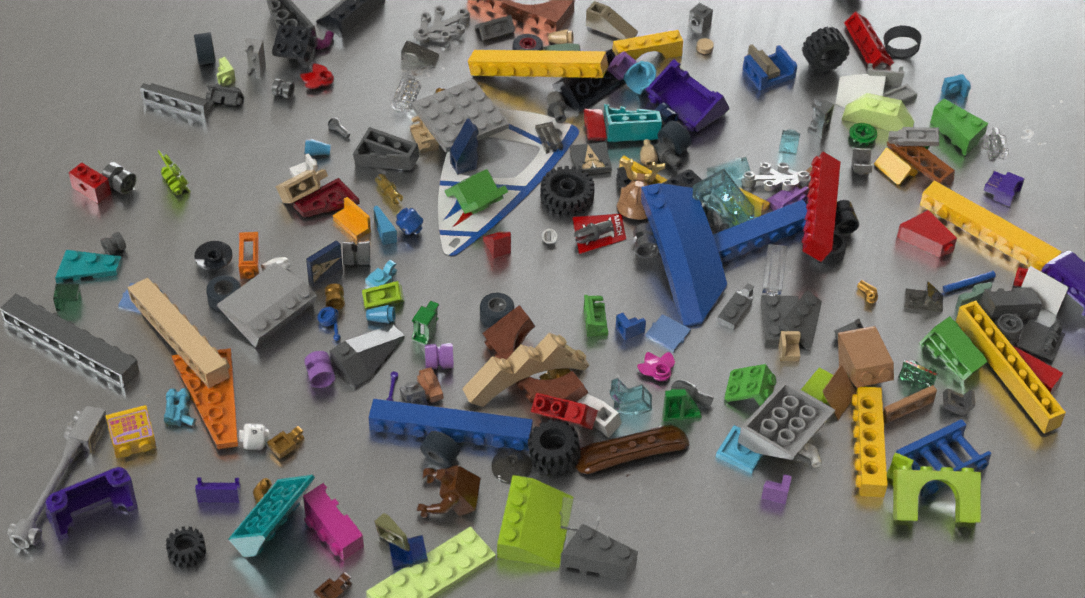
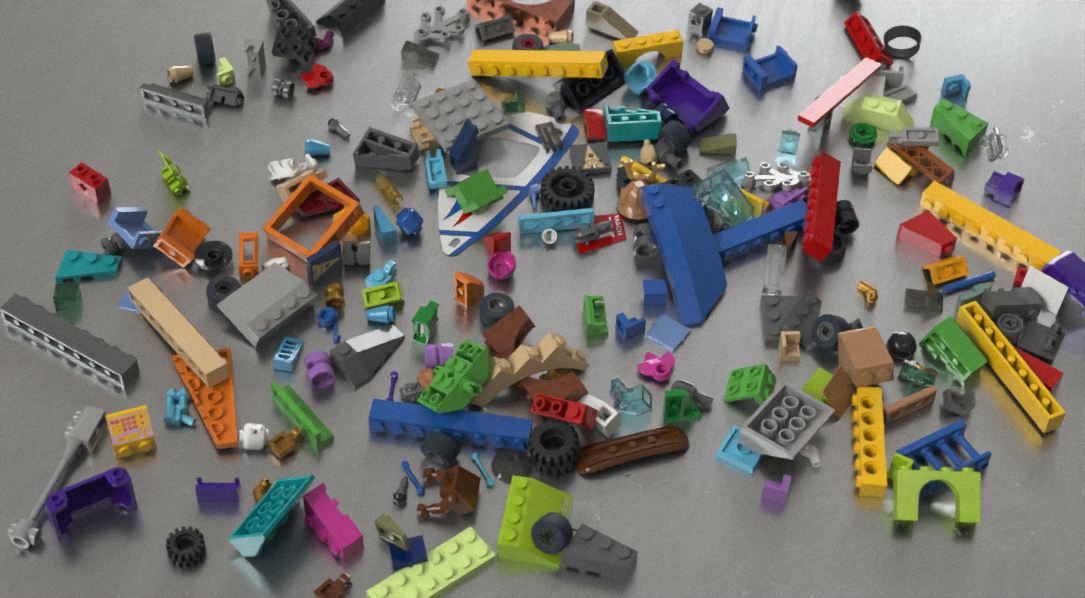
(119, 178): dark grey wheel -> none
(132, 228): none -> medium blue panel
(179, 73): none -> tan cone
(181, 237): none -> orange panel
(284, 168): none -> white hinge
(287, 364): none -> dark azure slope
(301, 415): none -> bright green fence
(335, 232): none -> orange window
(400, 495): none -> piece
(405, 466): none -> blue hinge
(435, 170): none -> medium azure hinge
(458, 379): none -> bright green slope
(467, 289): none -> orange slope
(490, 482): none -> medium azure hinge
(502, 265): none -> dark pink hair
(516, 105): none -> clear green panel
(534, 190): none -> medium blue hand
(552, 533): none -> black wheel
(555, 220): none -> medium azure fence
(620, 65): medium lavender panel -> none
(655, 292): none -> blue panel
(719, 144): none -> olive slope
(731, 30): none -> blue panel
(736, 307): dark grey hinge -> none
(764, 62): dark tan panel -> none
(790, 241): none -> reddish brown slope
(825, 49): black tyre -> none
(826, 331): none -> black wheel
(838, 92): none -> tile
(901, 345): none -> black hair
(947, 268): none -> light orange panel

